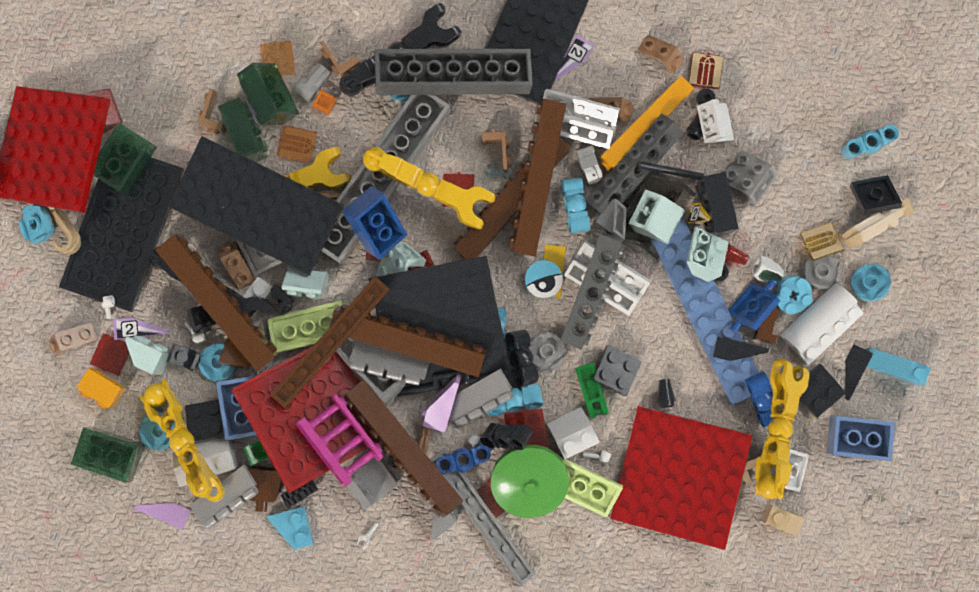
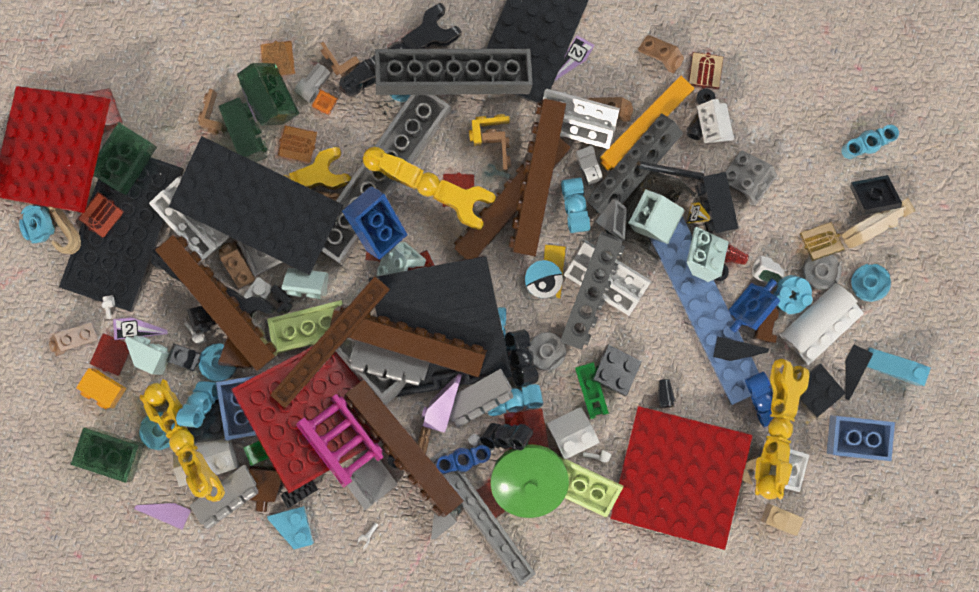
(100, 215): none -> clear red piece
(197, 404): none -> medium azure piece
(200, 236): none -> white brick
(481, 121): none -> yellow bracket

